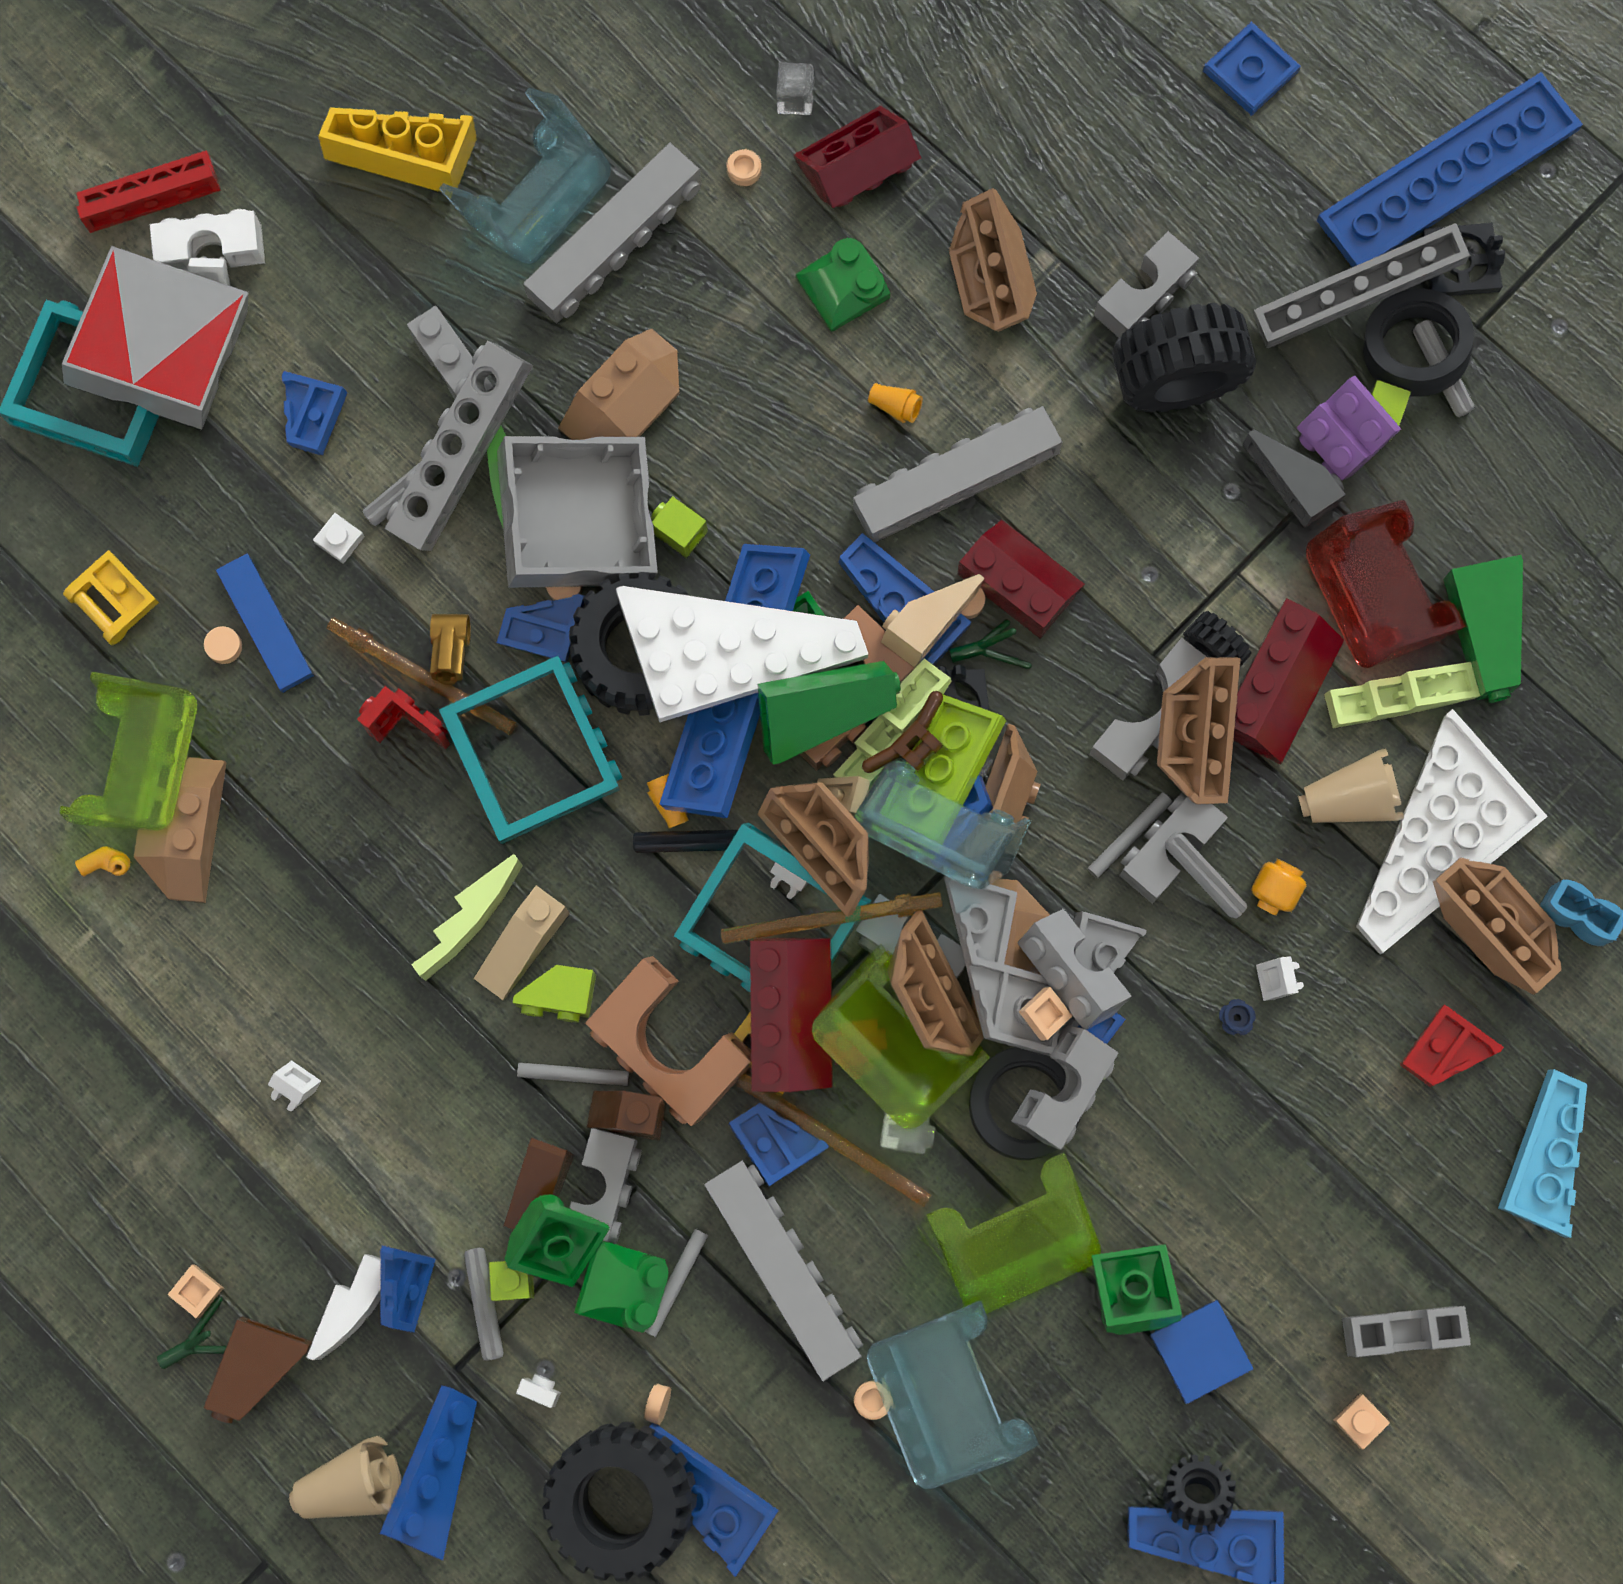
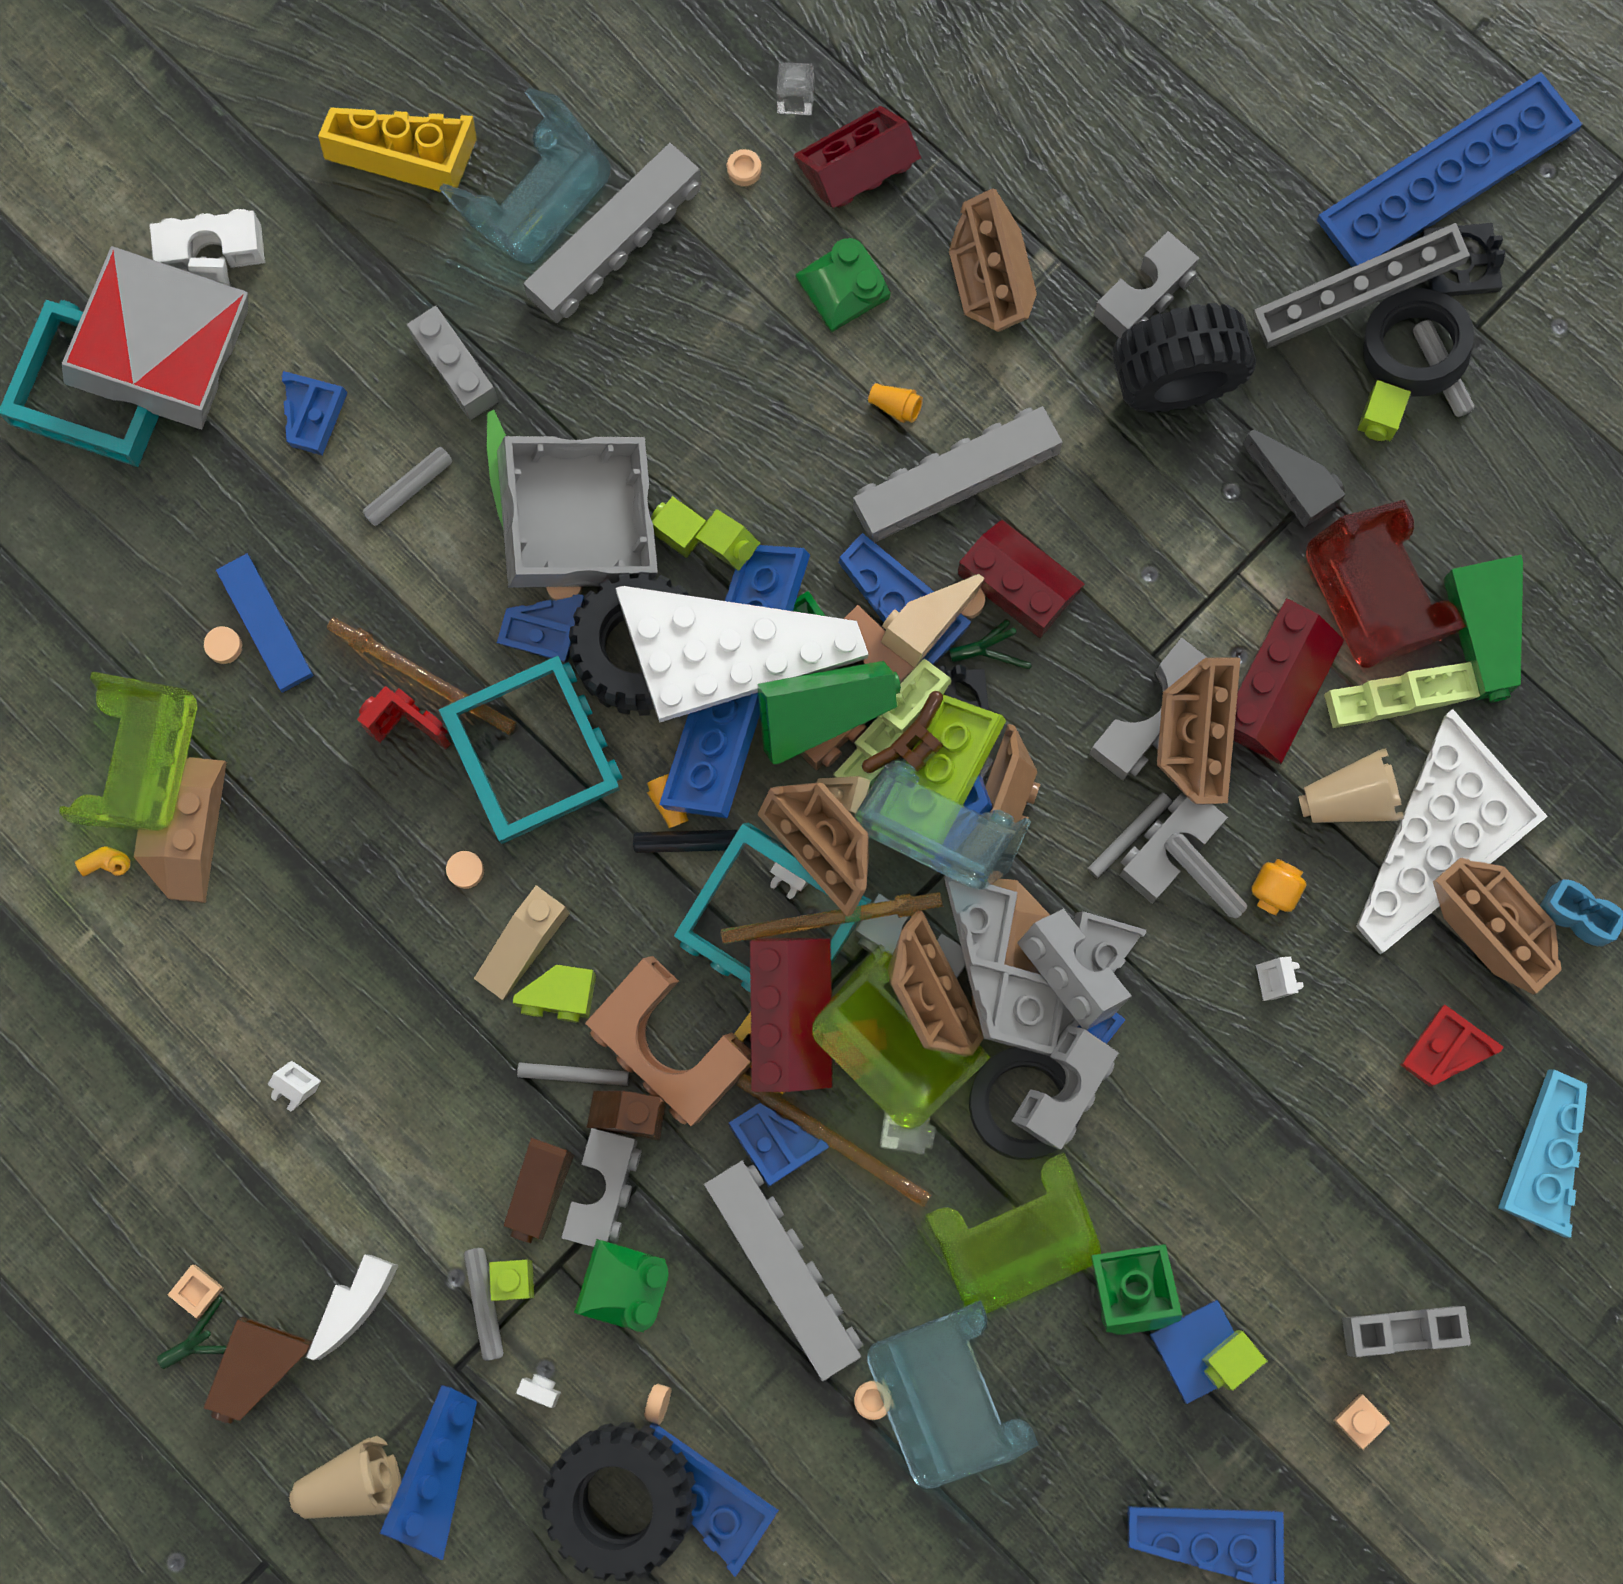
(121, 591): yellow plate -> none
(147, 197): red fence -> none
(338, 538): white plate -> none
(403, 1286): blue wing -> none
(449, 637): pearl gold piece -> none
(465, 869): none -> light nougat tile
(475, 437): light grey brick -> none
(478, 905): yellowish green slope -> none
(554, 1241): green slope -> none
(625, 391): medium nougat wedge -> none
(678, 1278): light grey bar -> none
(727, 539): none -> lime brick
(1045, 1013): light nougat plate -> none
(1197, 1513): black tyre -> none
(1216, 638): black tyre -> none
(1233, 1361): none -> lime brick
(1246, 1013): dark blue plate -> none
(1251, 68): blue tile -> none
(1347, 429): medium lavender plate -> none

